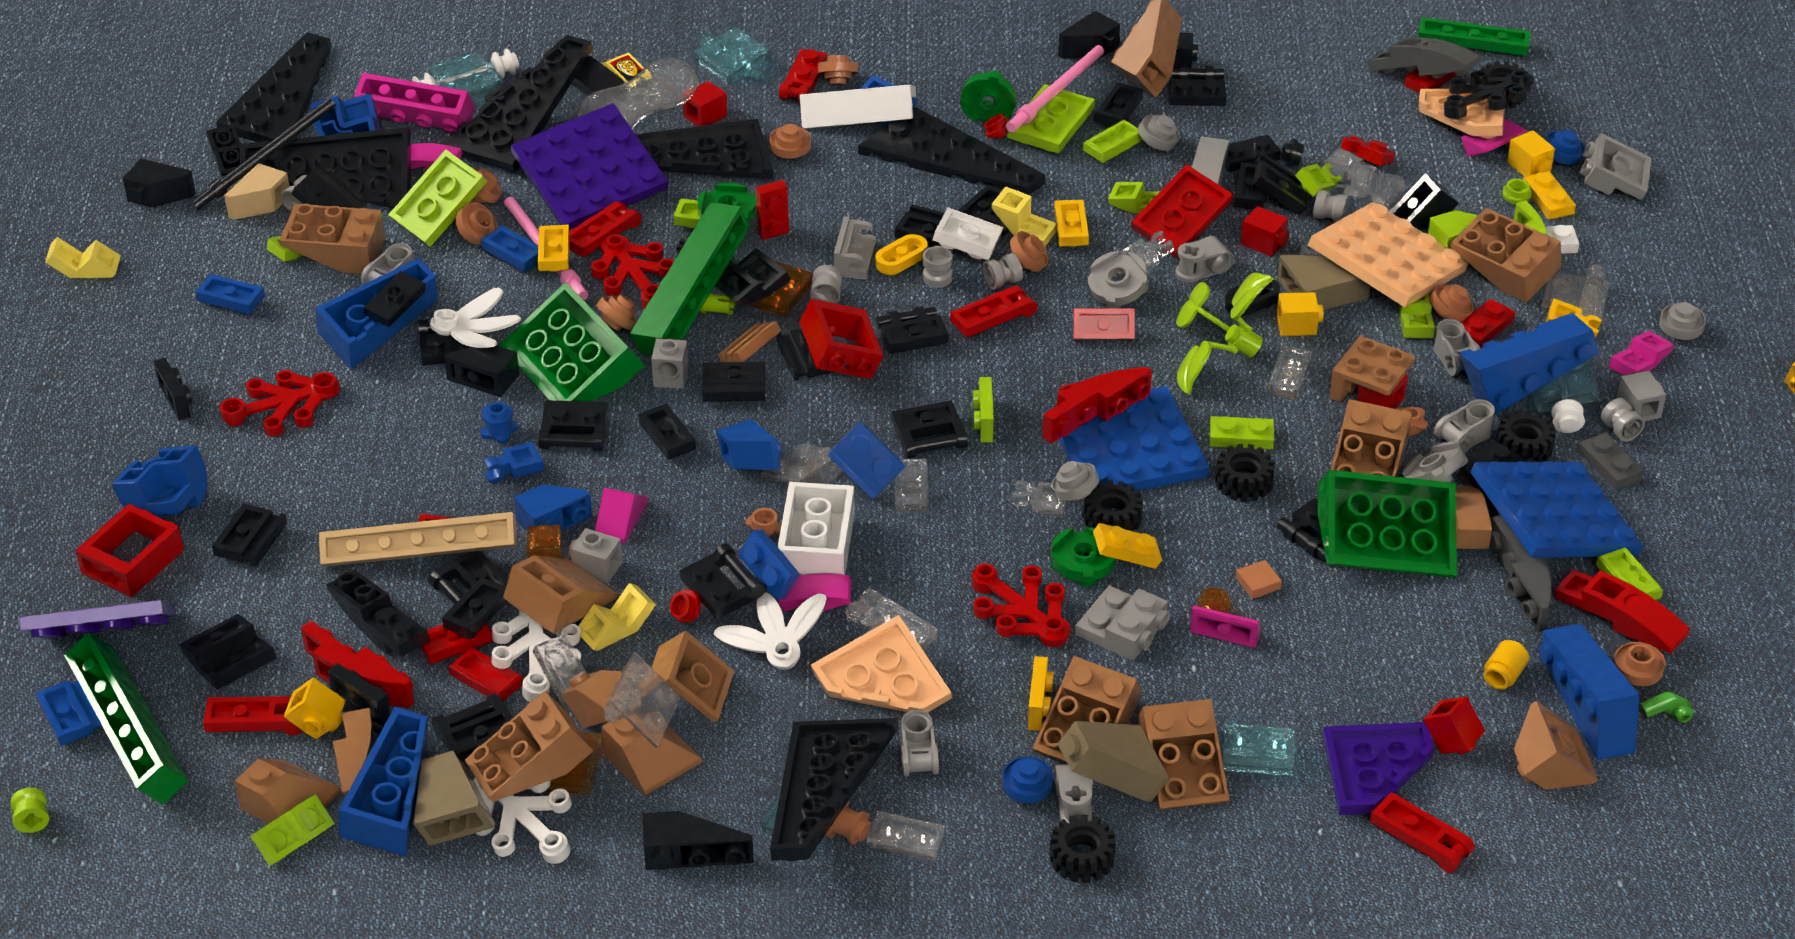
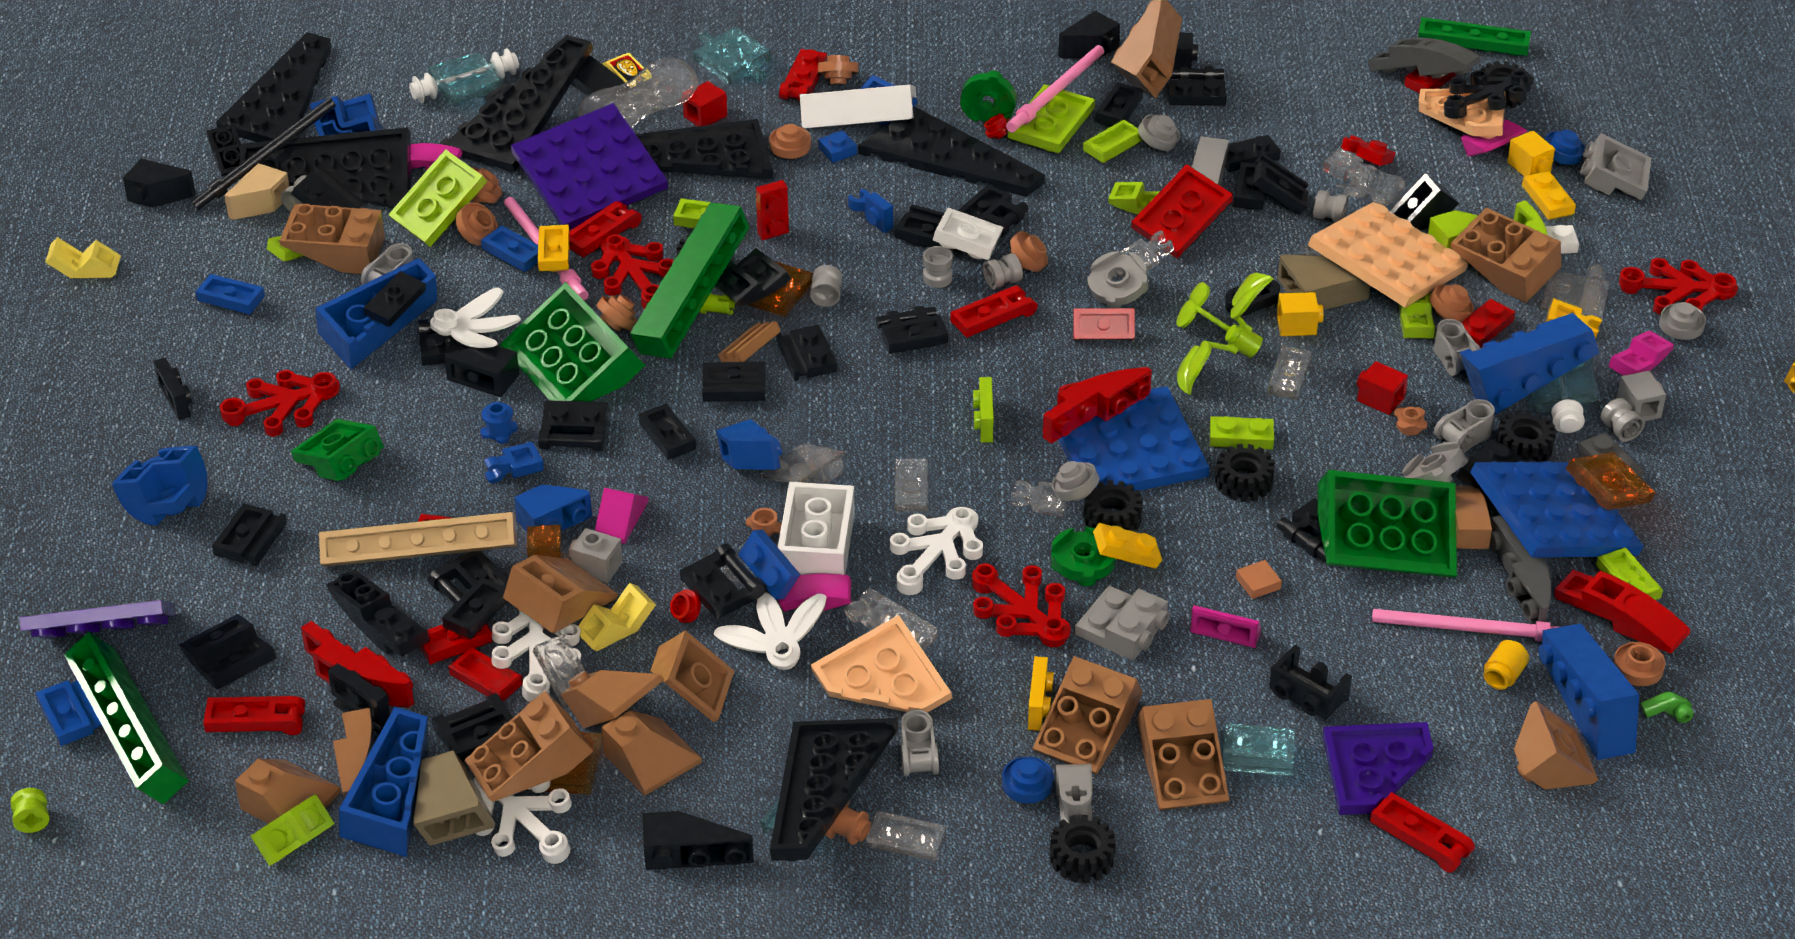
(129, 577): red window -> none
(315, 708): yellow brick -> none
(339, 448): none -> green plate
(417, 102): dark pink brick -> none
(642, 700): clear hinge -> none
(670, 363): light grey brick -> none
(729, 194): green plate -> none
(828, 319): red window -> none
(837, 146): none -> blue plate
(853, 249): light grey hinge -> none
(866, 459): blue plate -> none
(876, 209): none -> blue plate
(901, 254): yellow plate -> none
(928, 421): black plate -> none
(958, 522): none -> white plant
(1015, 212): light yellow slope -> none
(1071, 223): yellow plate -> none
(1114, 757): dark tan slope -> none
(1204, 258): light grey piece -> none
(1215, 599): clear orange plate -> none
(1264, 231): red brick -> none
(1292, 153): black plate -> none
(1308, 688): none -> black window
(1316, 179): lime plate -> none
(1370, 366): medium nougat bracket -> none
(1372, 439): medium nougat slope -> none
(1454, 725): red brick -> none
(1461, 623): none -> bright pink bar
(1516, 191): lime plate -> none
(1610, 481): none -> clear orange plate
(1716, 286): none -> red plant

